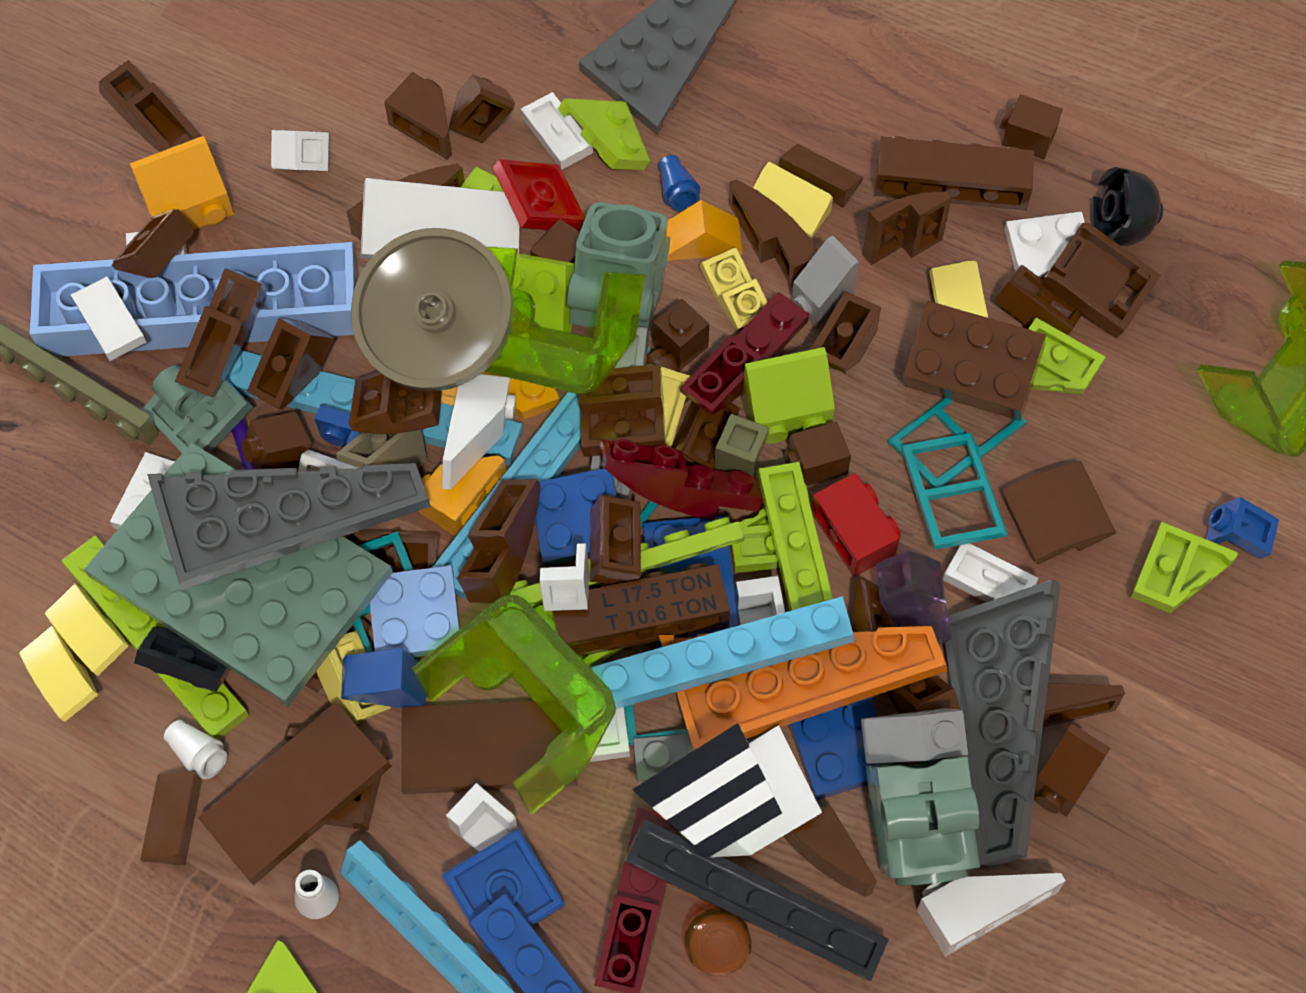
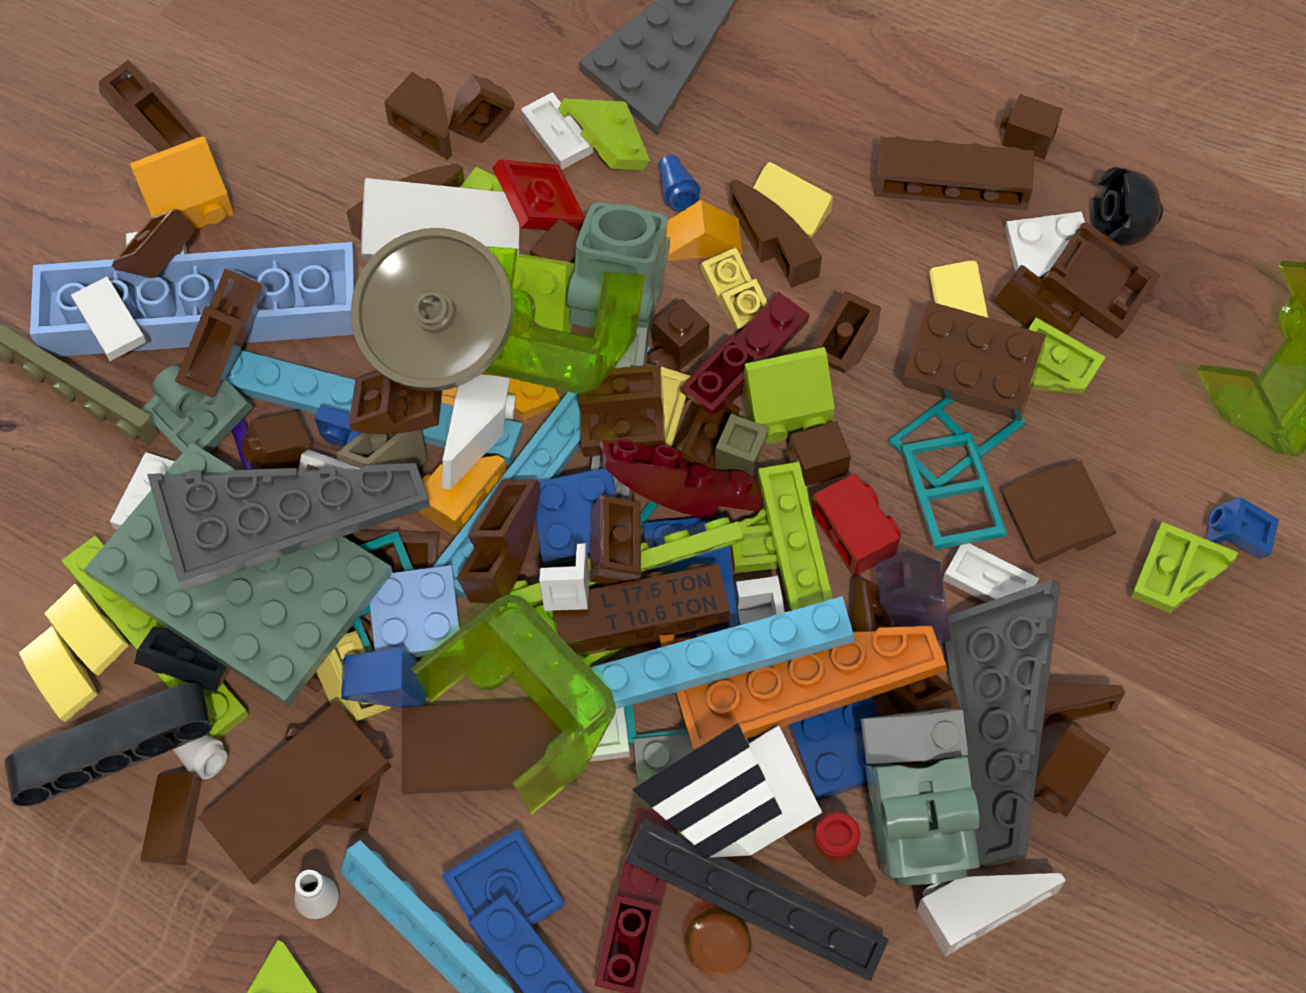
(108, 744): none -> black beam
(289, 362): reddish brown slope -> none
(299, 150): white panel -> none
(480, 819): white panel -> none
(821, 173): reddish brown slope -> none
(825, 281): light grey slope -> none
(837, 836): none -> red tile
(906, 223): reddish brown slope -> none

